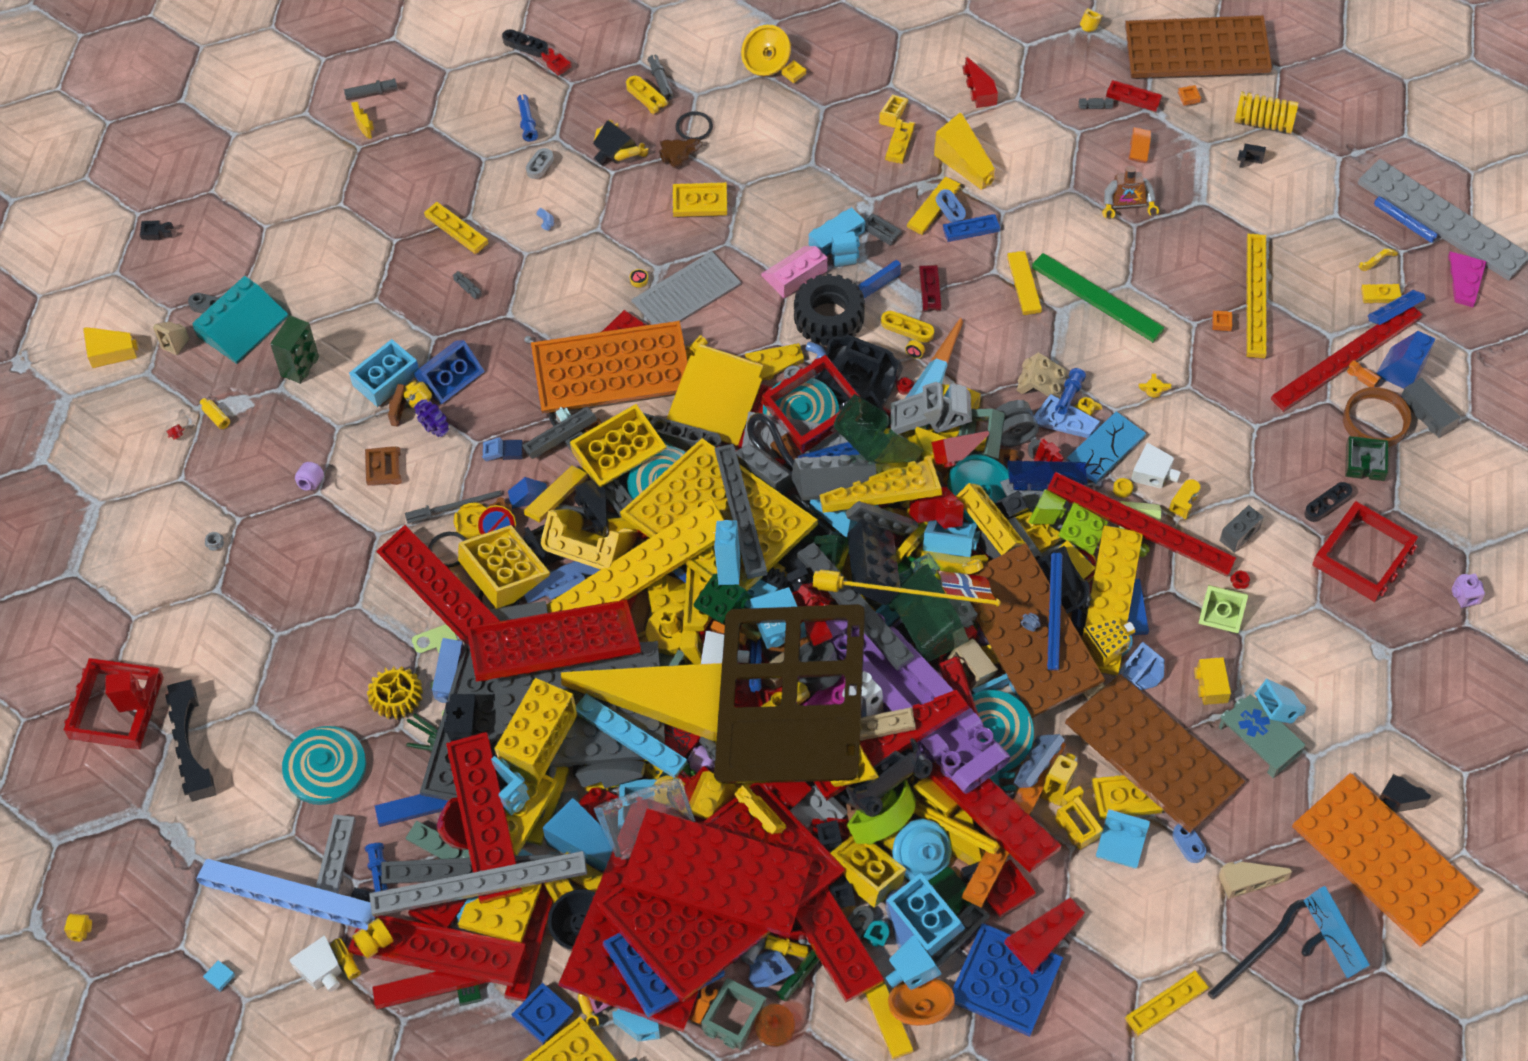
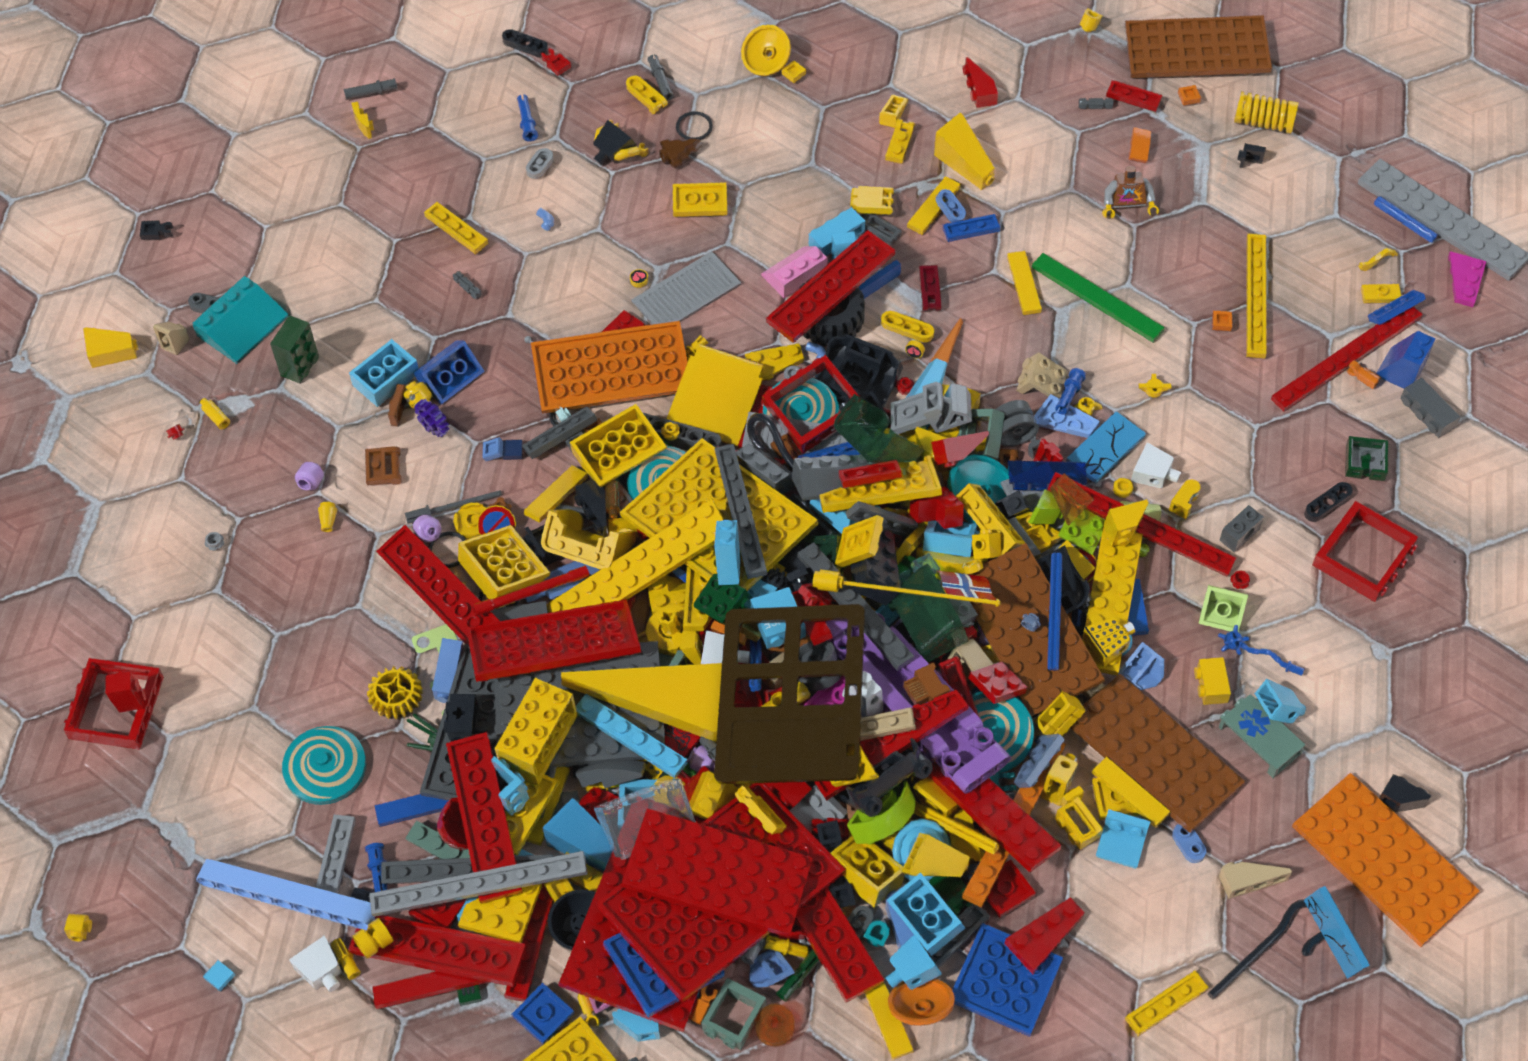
(183, 700): black arch -> none
(327, 514): none -> yellow cone
(427, 528): none -> lavender head
(490, 604): none -> red piece
(525, 492): blue slope -> none
(612, 493): none -> clear orange cylinder
(670, 435): none -> yellow plate
(830, 286): none -> red plate
(859, 541): none -> yellow plate
(870, 474): none -> red plate
(872, 200): none -> yellow plate
(925, 685): none -> dark orange piece
(934, 859): none -> yellow slope
(986, 544): none -> yellow brick
(998, 682): none -> red plate
(1060, 715): none -> yellow brick
(1070, 498): none -> clear orange wing
(1123, 522): none -> yellow slope
(1130, 792): none -> yellow tile
(1234, 641): none -> blue piece
(1382, 394): dark orange piece -> none
(1468, 590): lavender brick -> none

